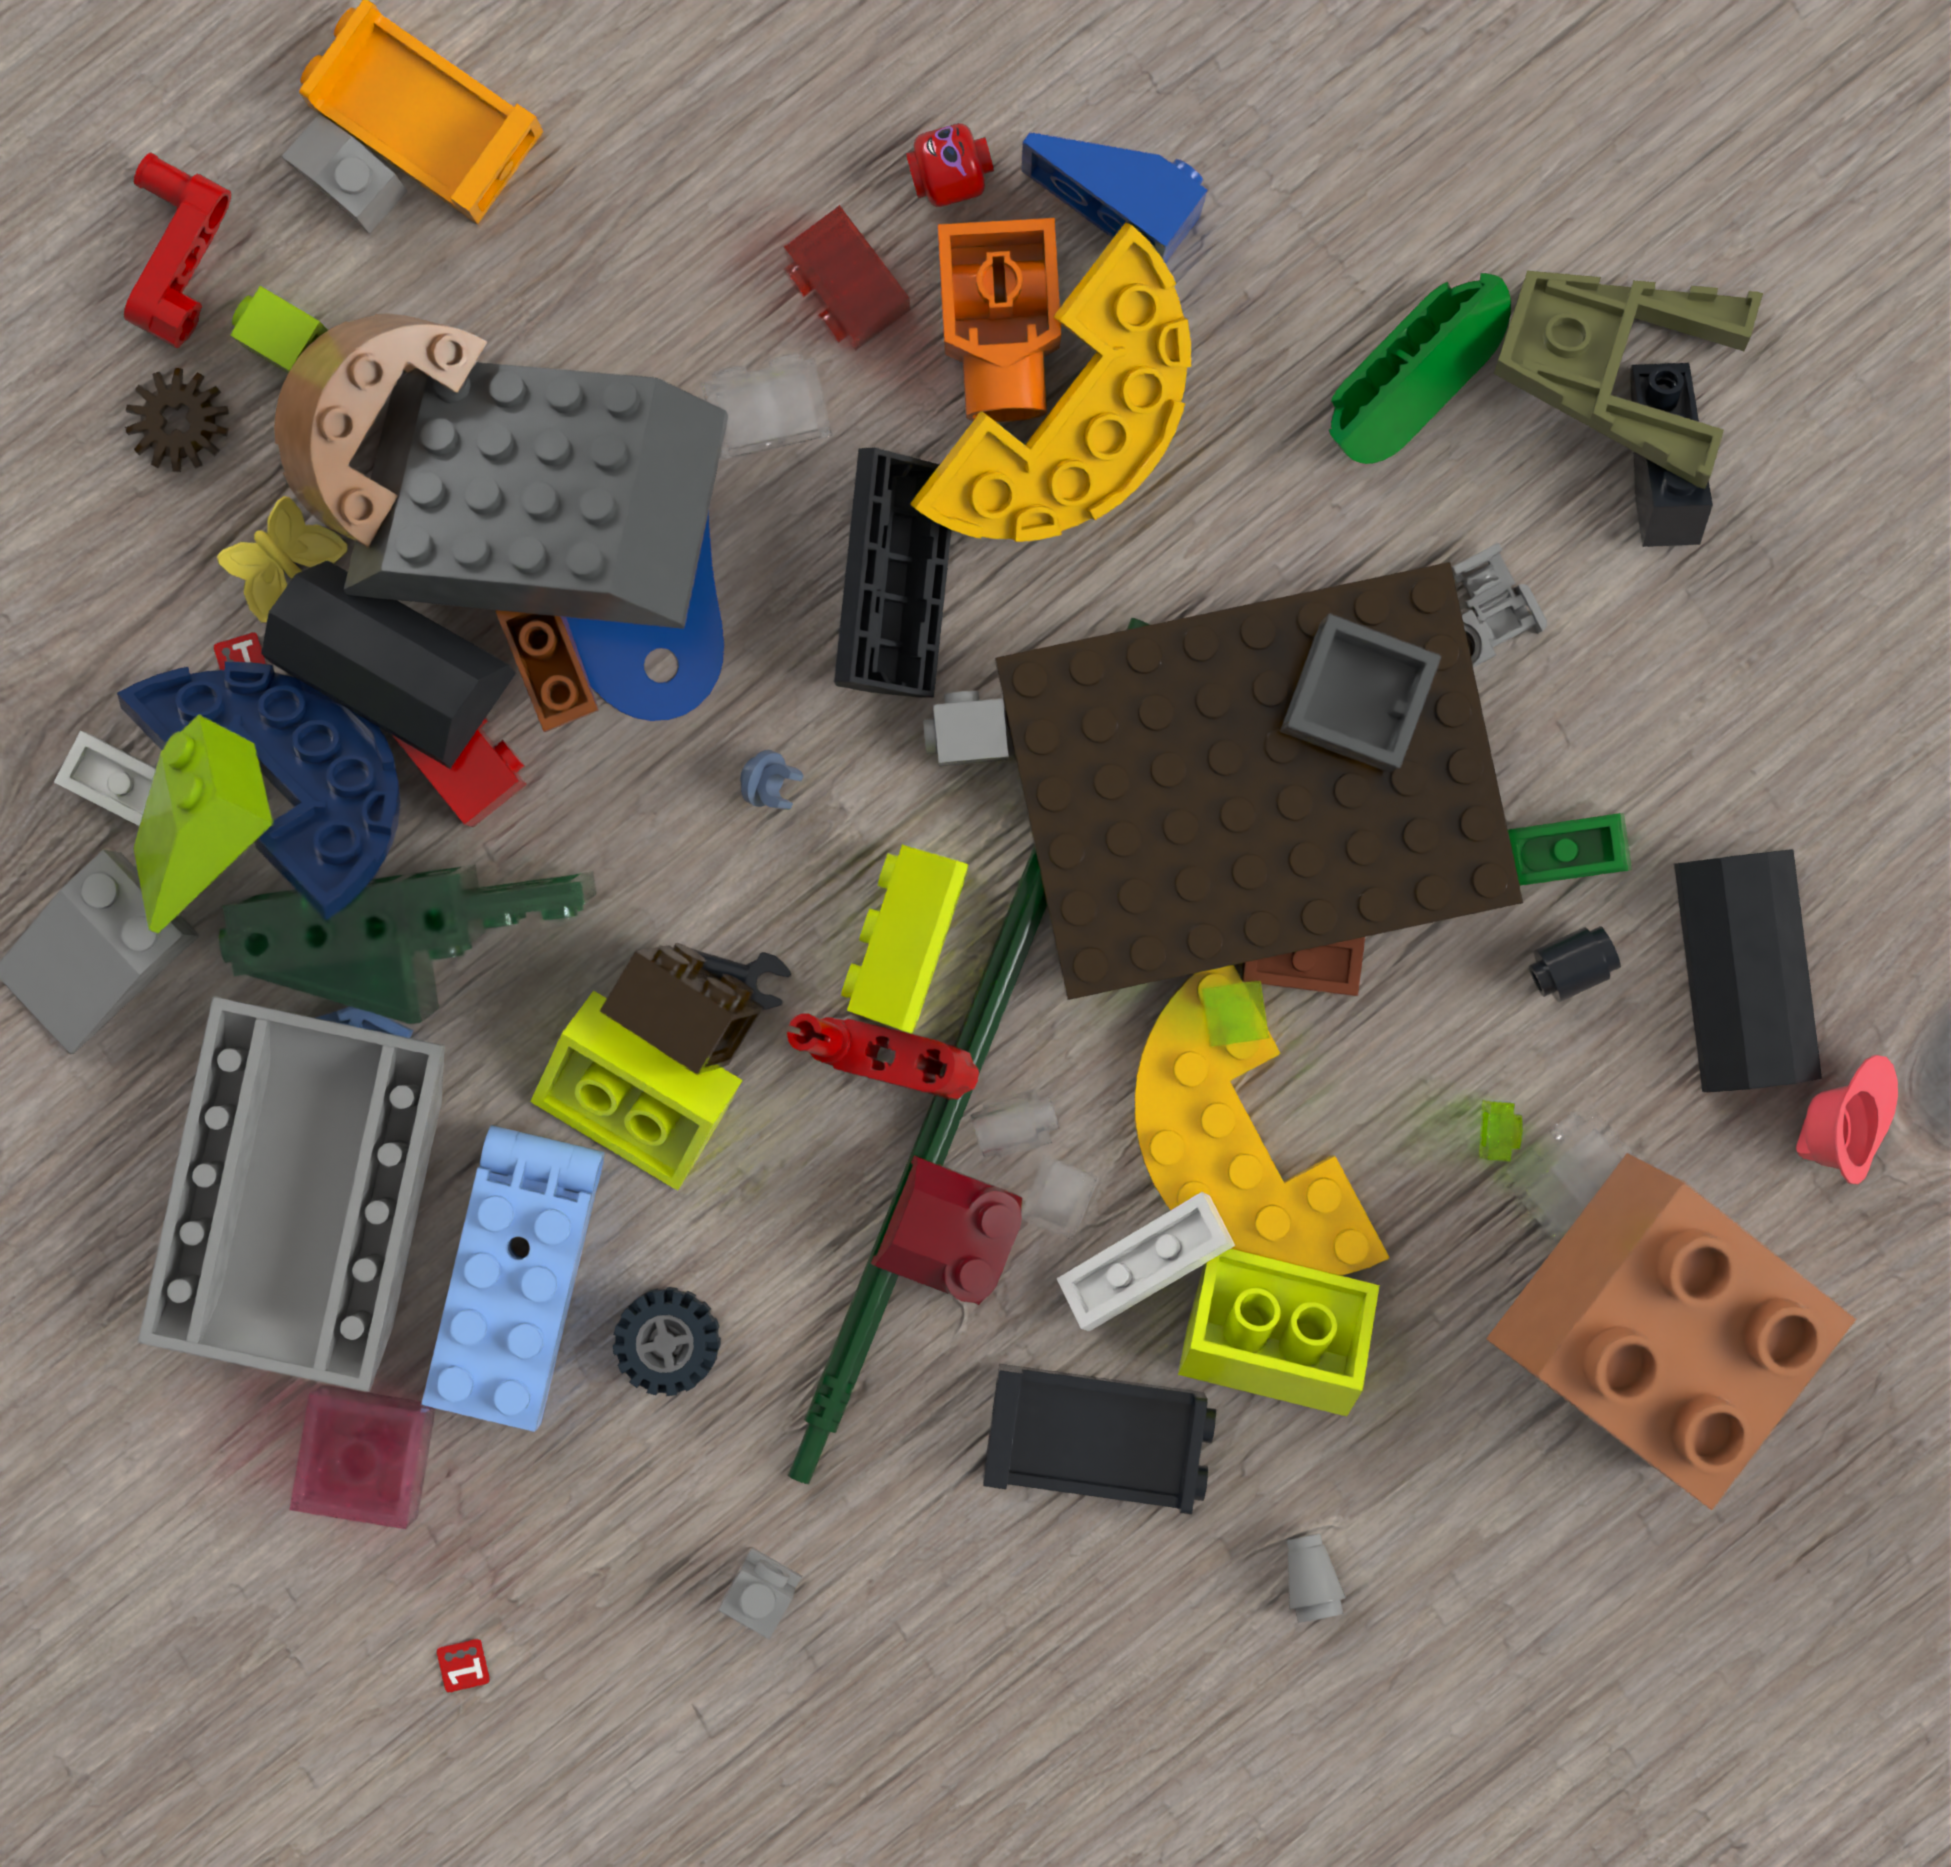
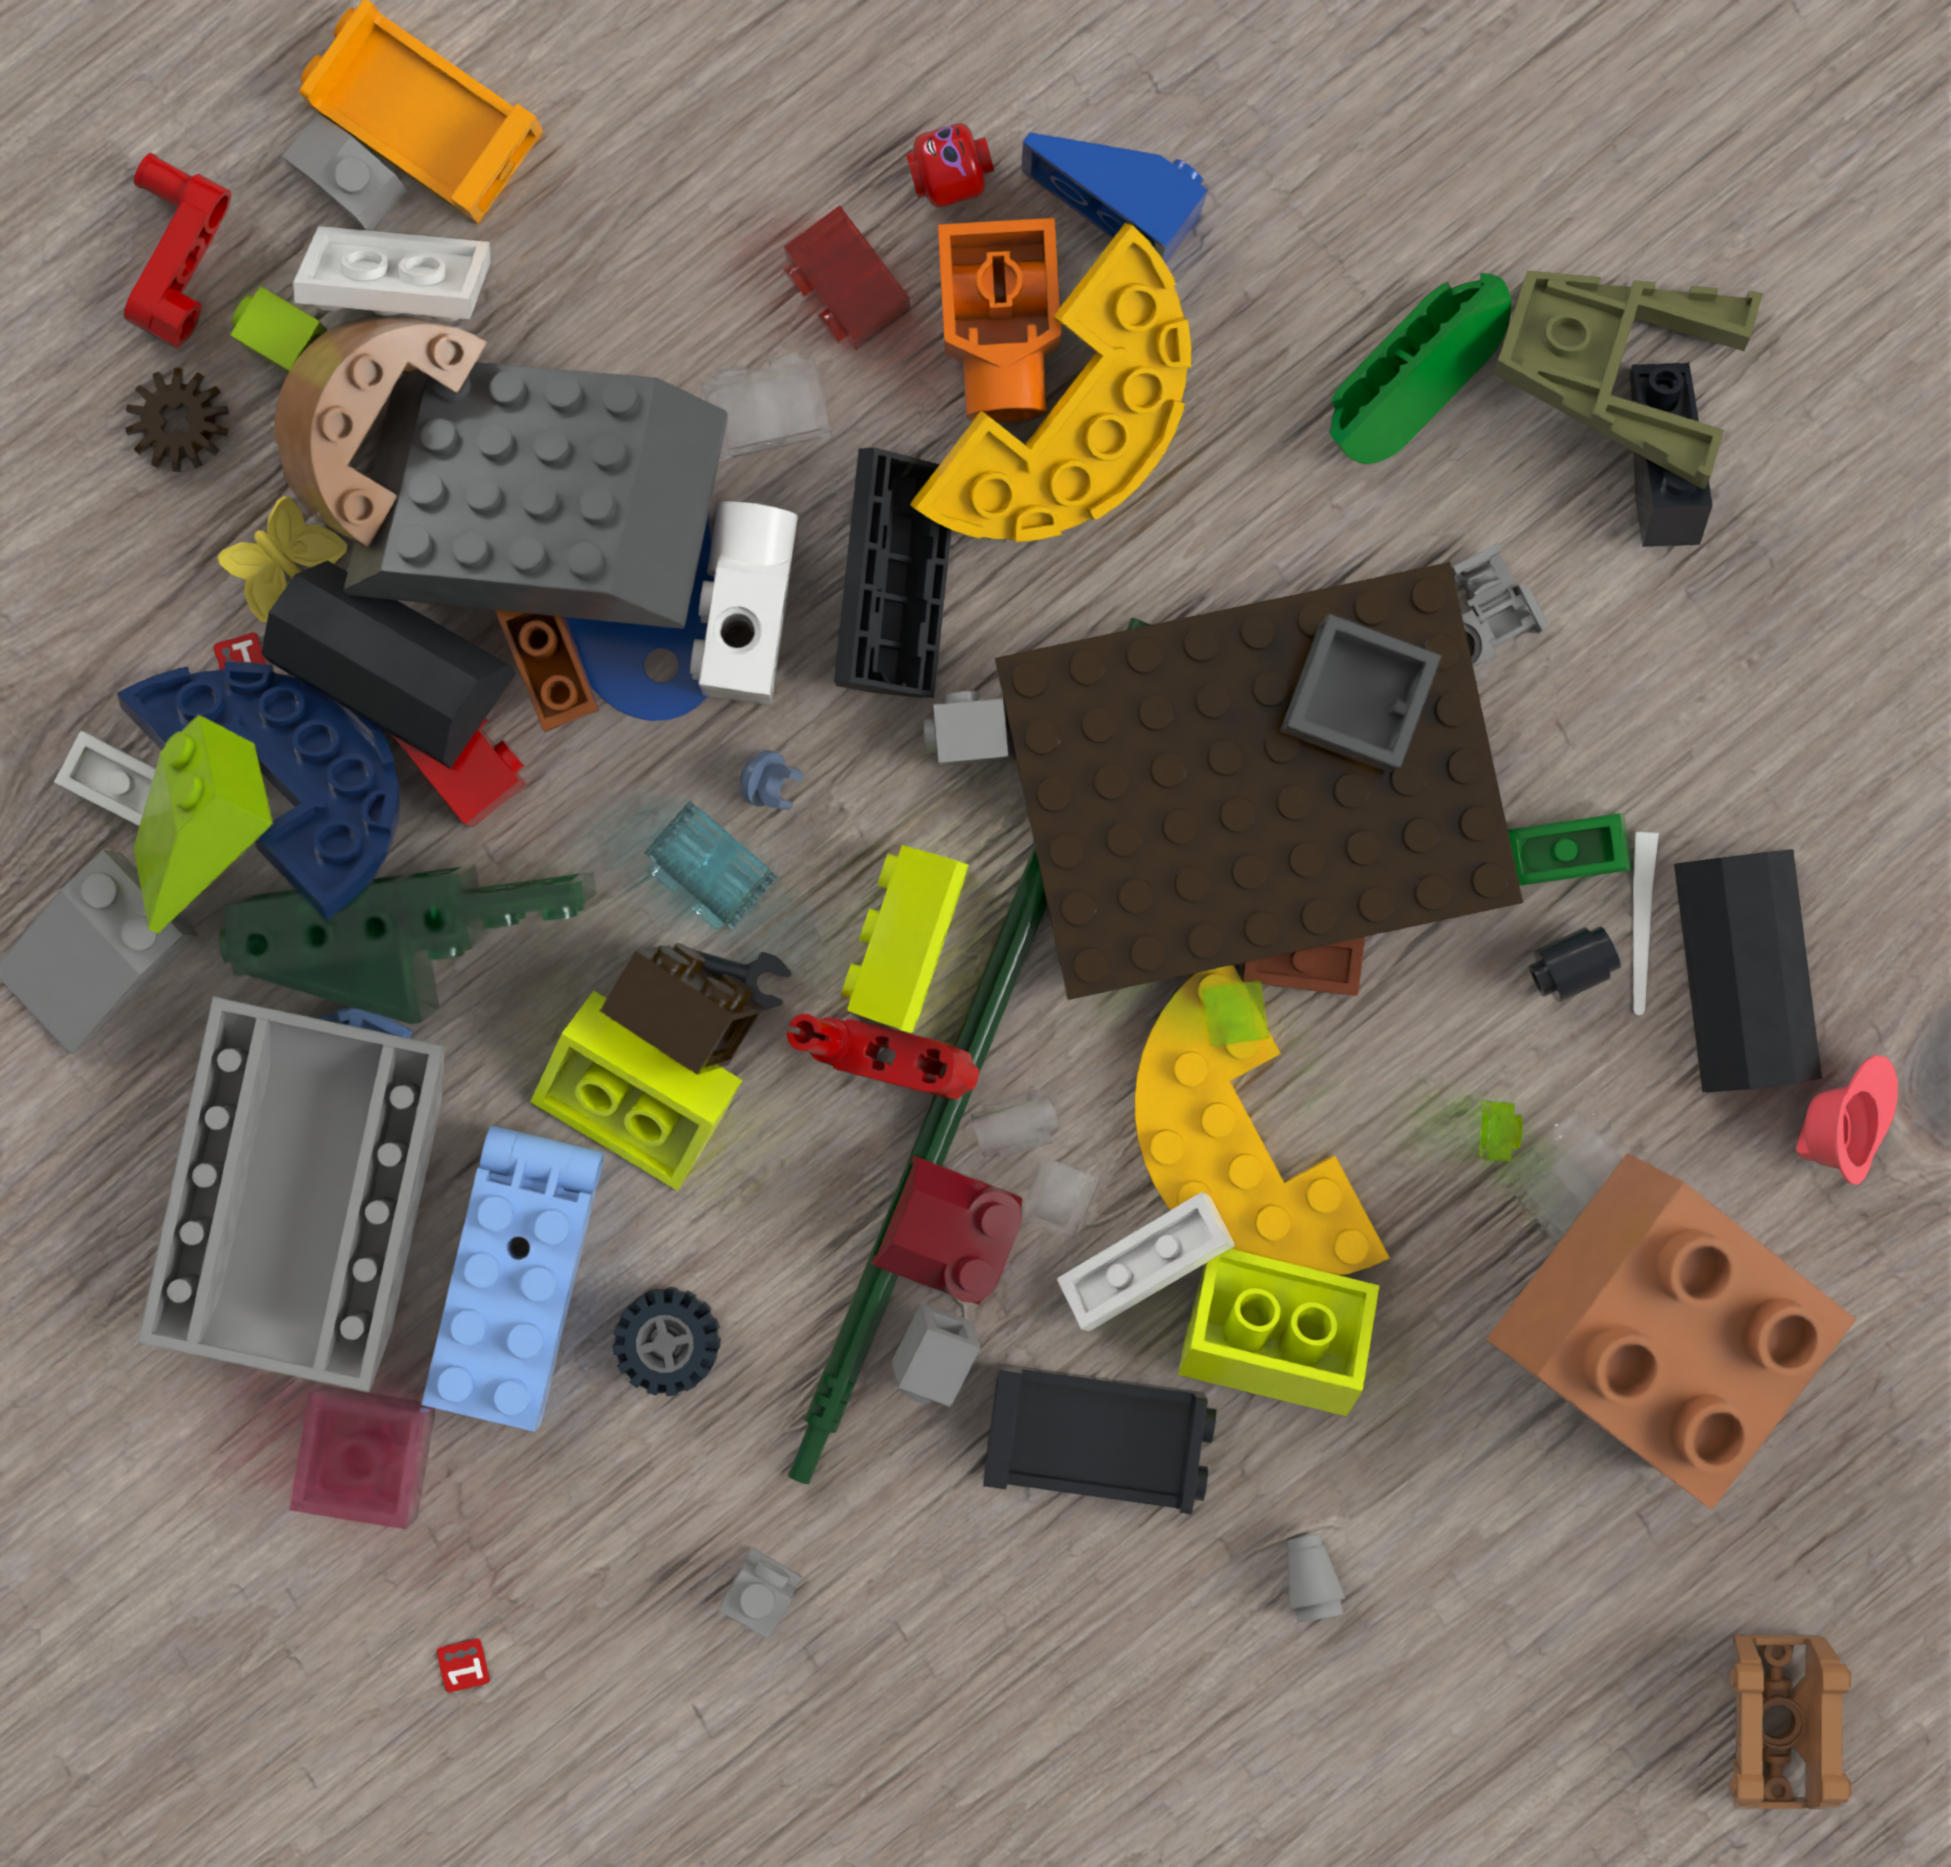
(392, 273): none -> white plate
(711, 867): none -> clear light blue brick
(750, 589): none -> white brick
(935, 1356): none -> light grey brick
(1643, 879): none -> white sticker
(1813, 1729): none -> medium nougat piece

